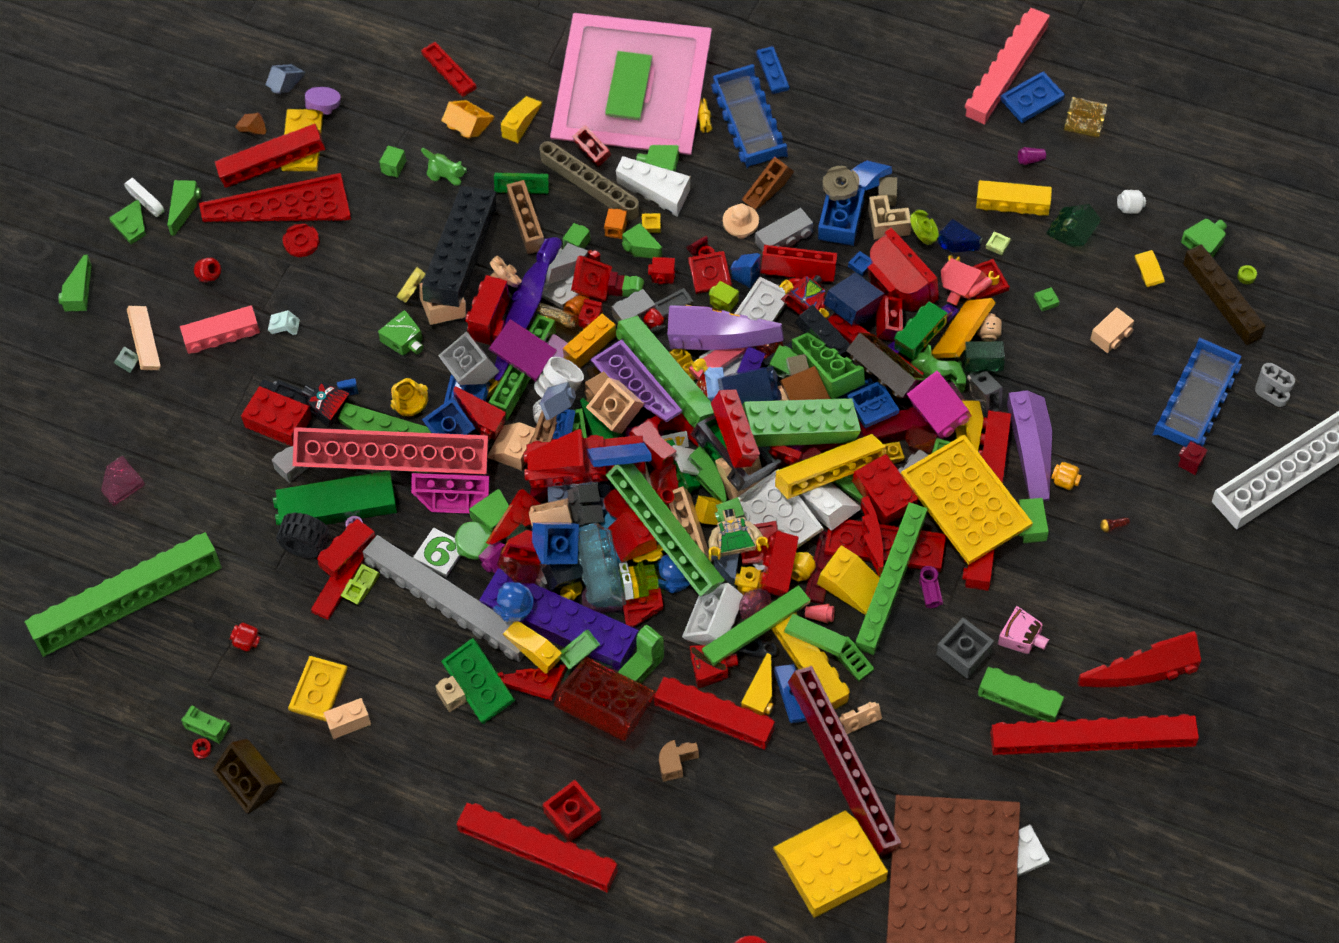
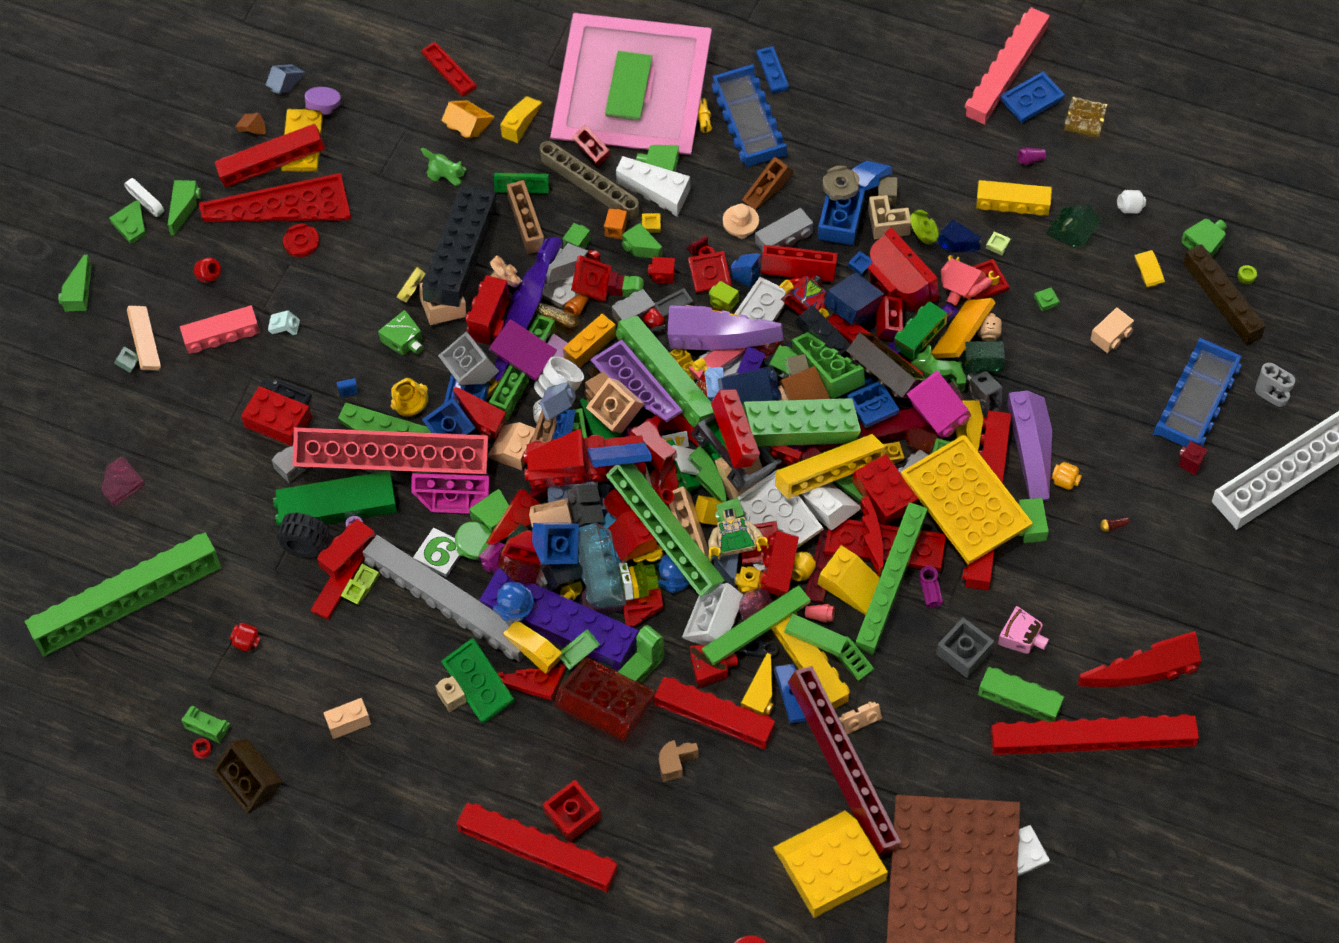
(317, 688): yellow tile -> none
(325, 402): torso -> none
(392, 161): bright green brick -> none
(589, 312): red brick -> none

